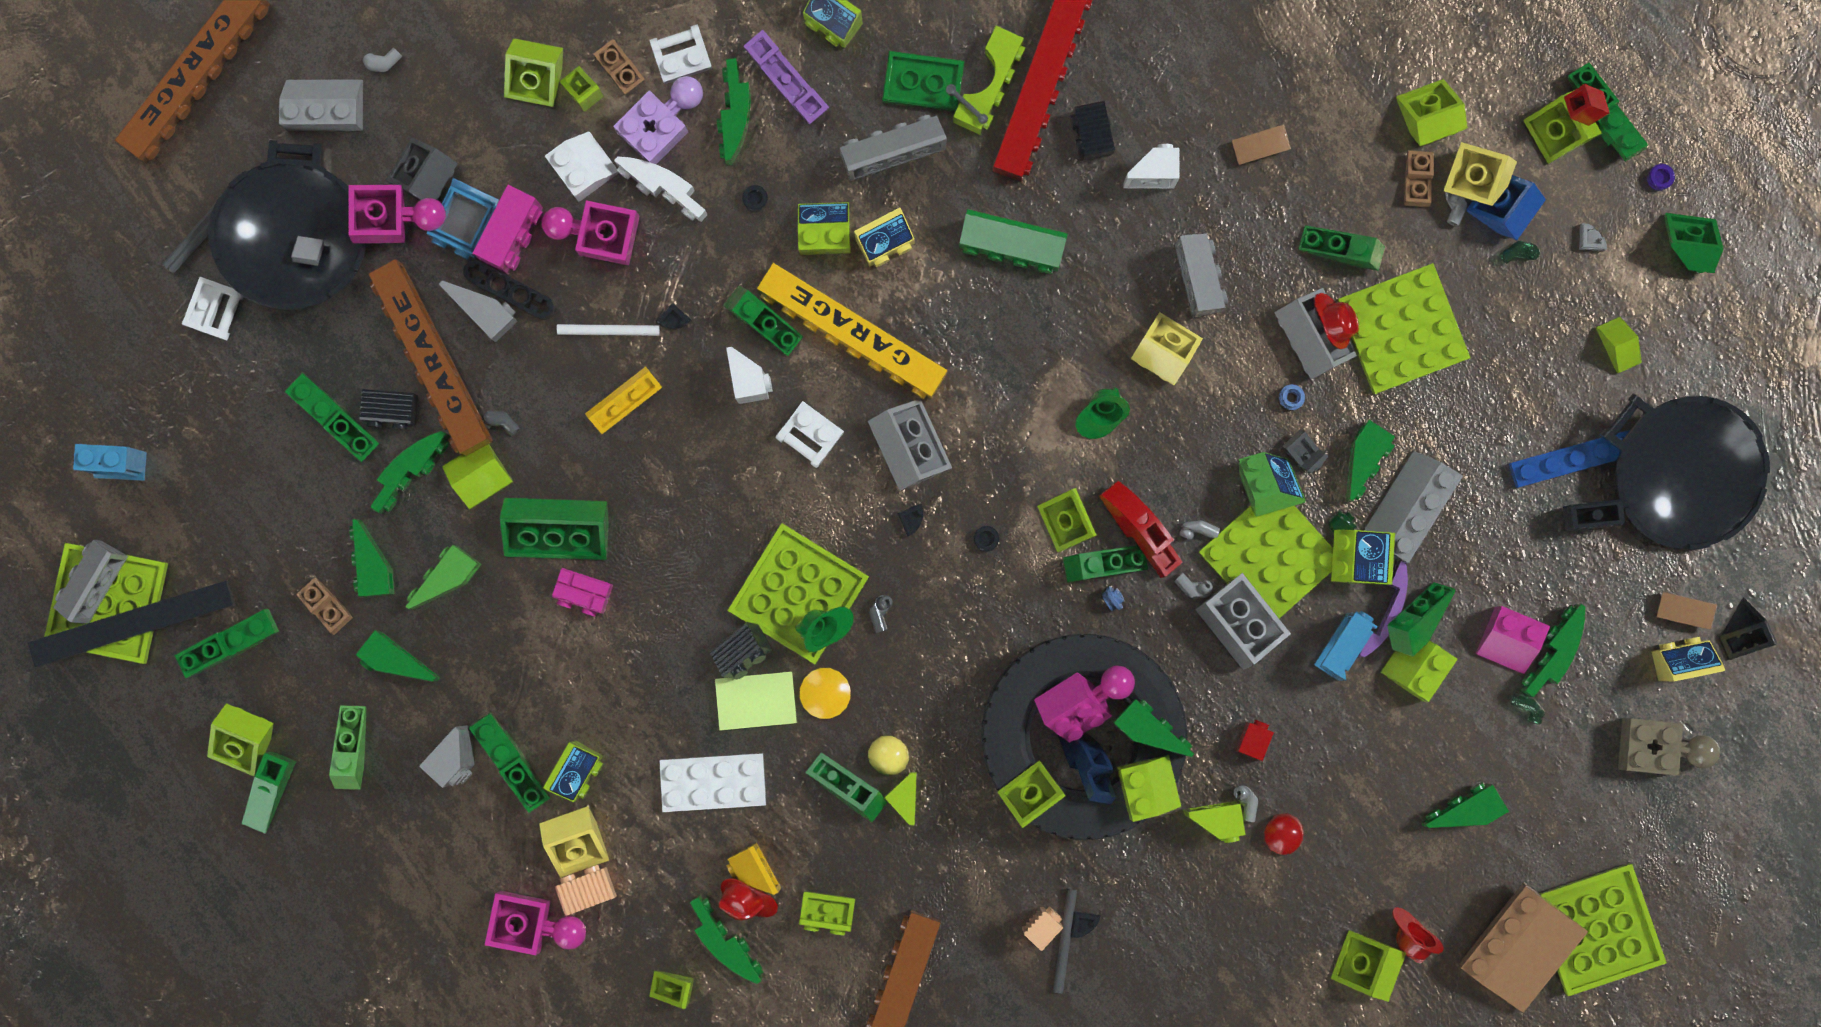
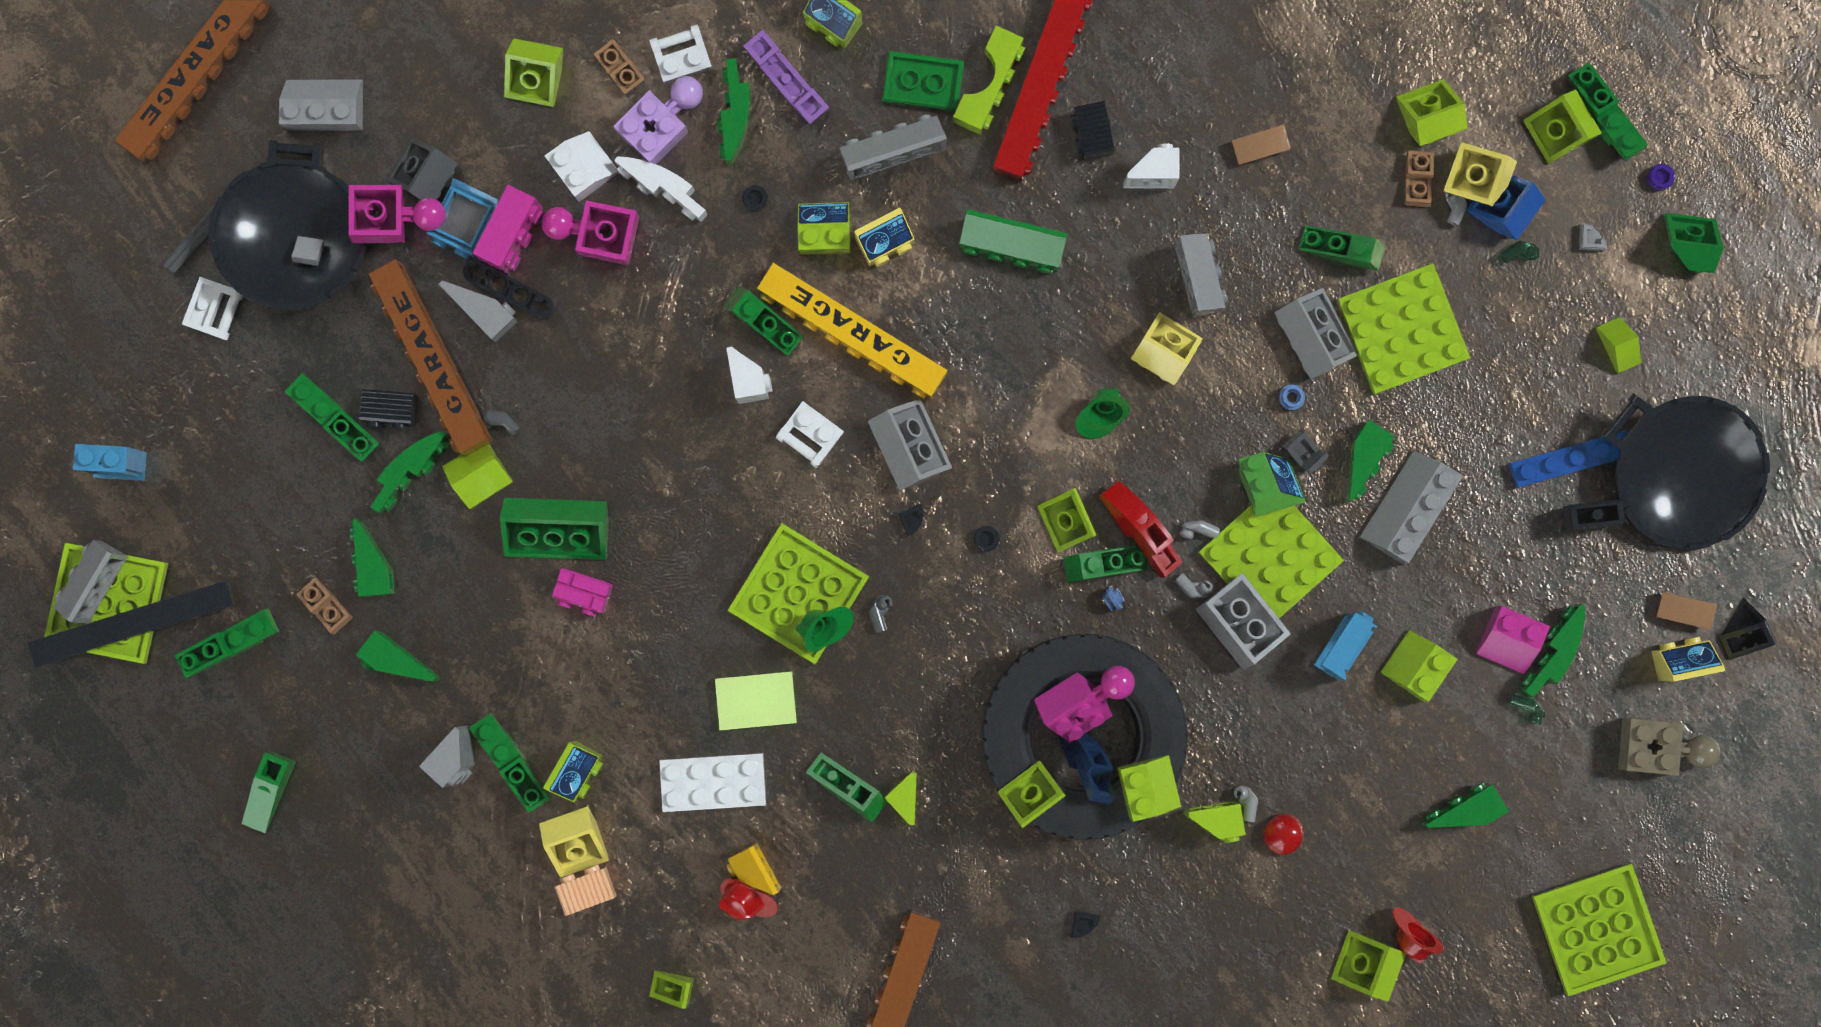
(239, 739): lime slope -> none
(349, 748): bright green slope -> none
(381, 63): light grey arm -> none
(450, 574): bright green slope -> none
(503, 932): dark pink brick -> none
(582, 88): lime slope -> none
(623, 400): yellow plate -> none
(638, 330): white bar -> none
(673, 318): black tile -> none
(730, 951): green slope -> none
(741, 651): black brick -> none
(825, 693): yellow dish -> none
(827, 912): lime bracket -> none
(888, 755): light yellow hair -> none
(951, 90): dark grey hinge -> none
(1043, 927): light nougat brick -> none
(1065, 941): dark grey bar -> none
(1144, 728): green slope -> none
(1255, 740): red brick -> none
(1337, 319): red piece -> none
(1342, 521): dark green piece -> none
(1363, 557): slope -> none
(1399, 583): medium lavender slope -> none
(1418, 621): green slope -> none
(1522, 947): medium nougat slope -> none
(1586, 104): red brick -> none

